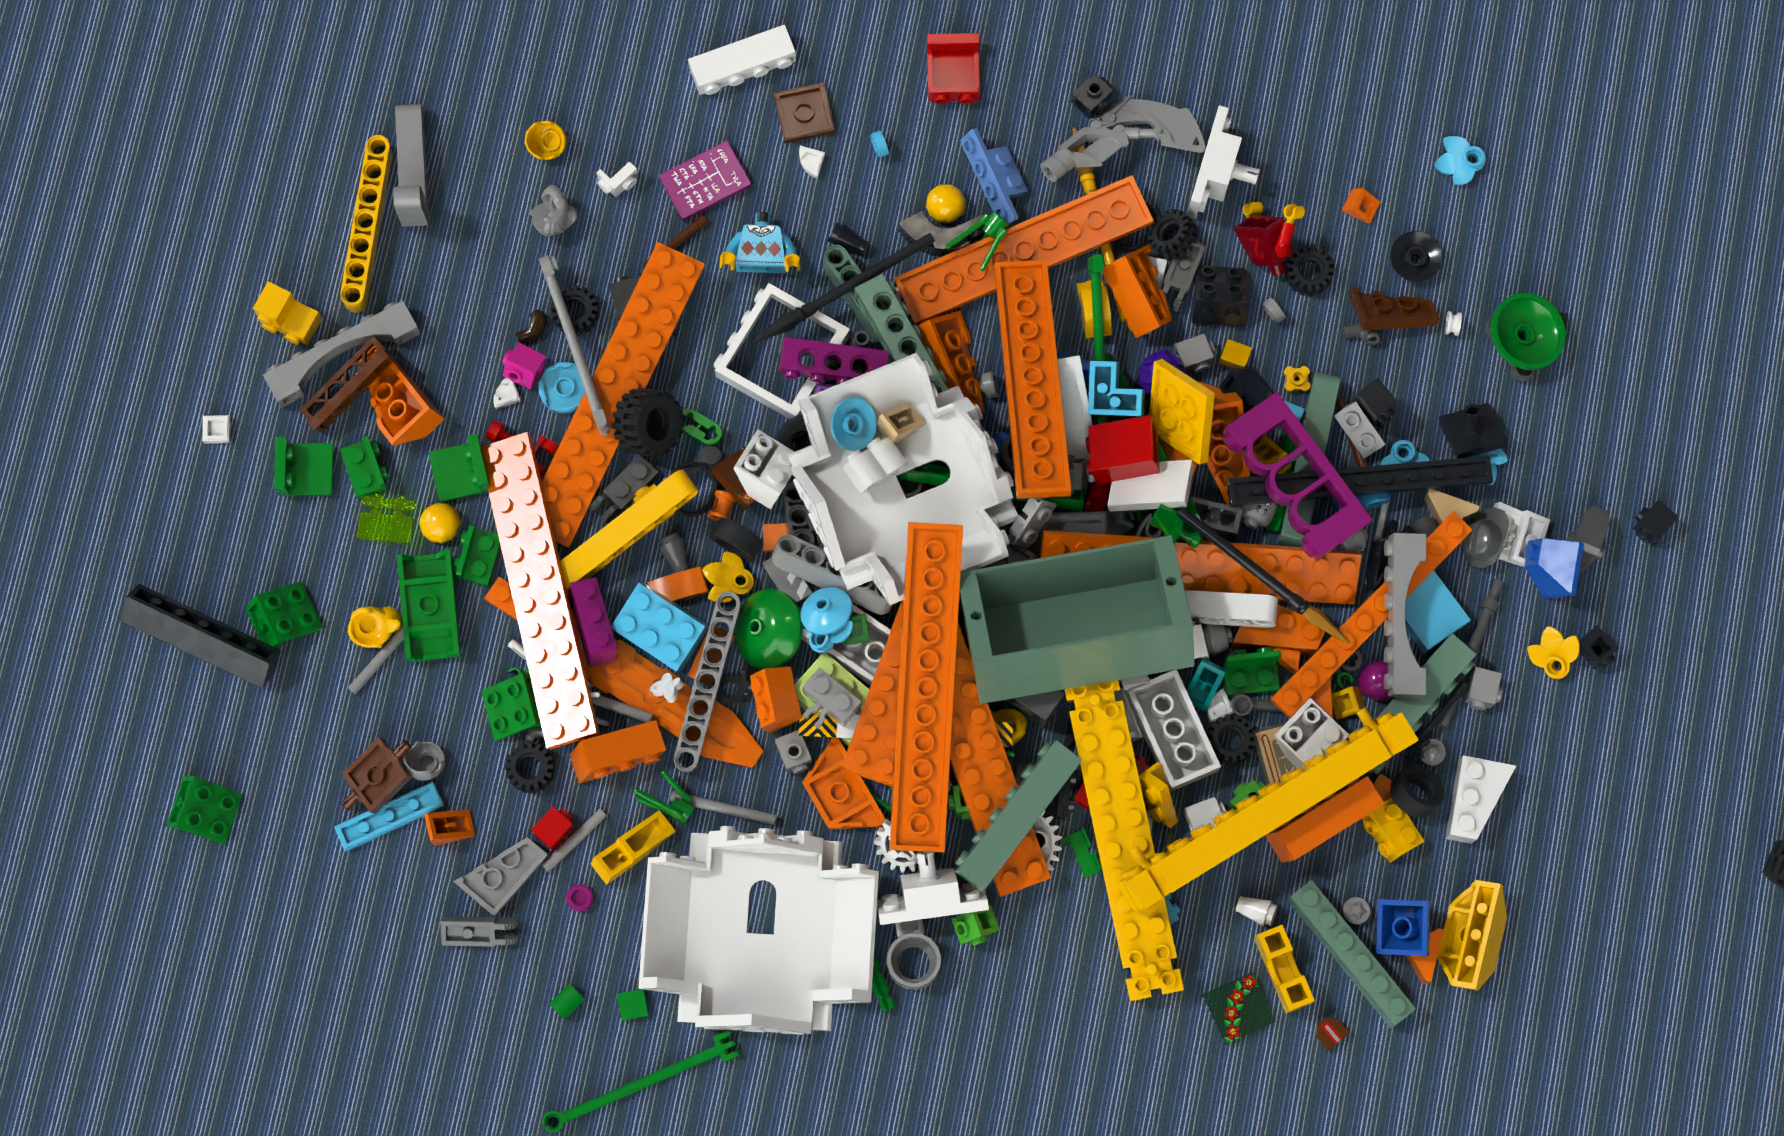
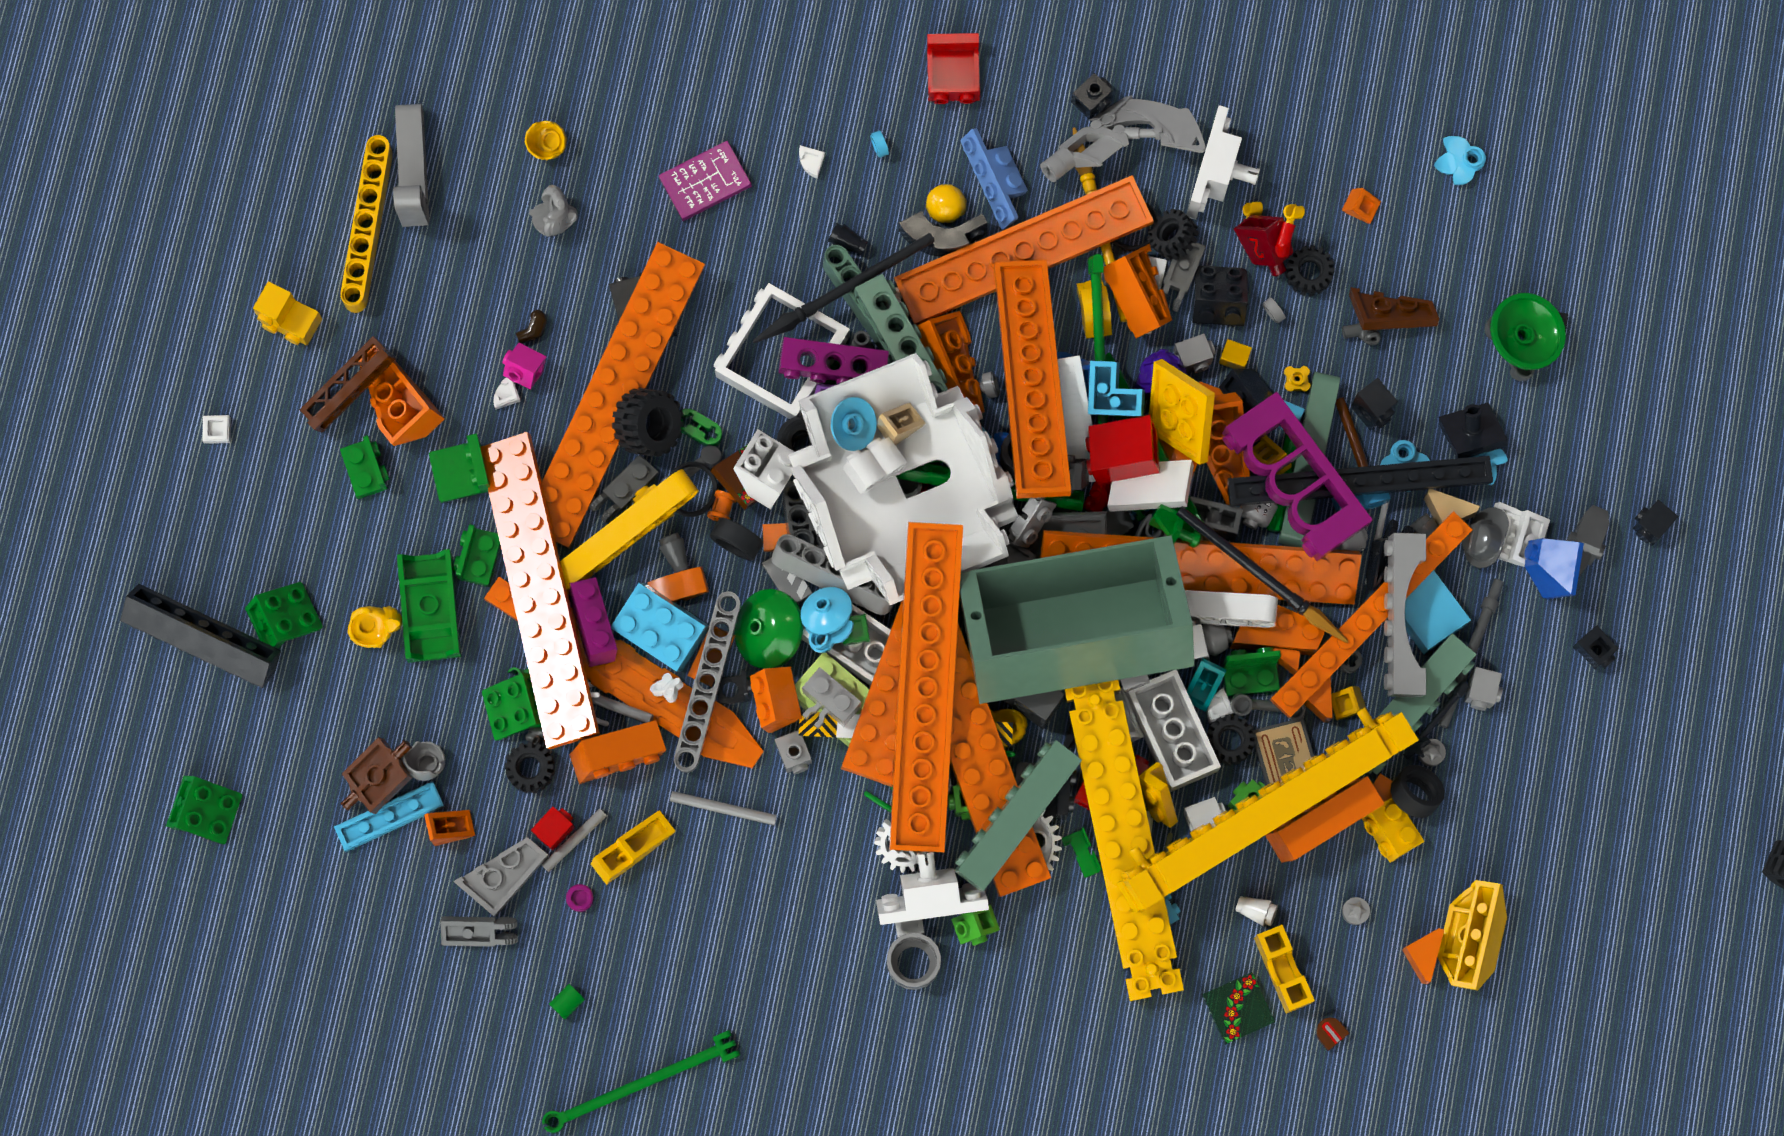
(290, 378): light grey arch -> none
(303, 468): green bracket -> none
(377, 661): light grey bar -> none
(386, 527): clear neon green plate -> none
(440, 522): yellow hair -> none
(497, 432): red bar -> none
(516, 647): white piece -> none
(549, 266): light grey hinge -> none
(561, 388): medium azure tile -> none
(591, 308): black tyre -> none
(621, 181): white bracket -> none
(632, 1005): green tile -> none
(679, 808): green plant -> none
(686, 234): reddish brown bar -> none
(724, 575): yellow plate -> none
(742, 60): white brick -> none
(752, 981): white panel -> none
(761, 248): medium azure torso -> none
(804, 112): reddish brown tile -> none
(839, 794): orange wing -> none
(881, 988): green axle -> none
(993, 226): green plant -> none
(1308, 734): white slope -> none
(1338, 673): green hand -> none
(1351, 954): sand green brick -> none
(1359, 429): light grey hinge -> none
(1372, 681): magenta hair -> none
(1403, 927): blue slope -> none
(1420, 245): black dish -> none
(1453, 323): white bush -> none
(1474, 796): white wedge -> none
(1552, 649): yellow plate -> none

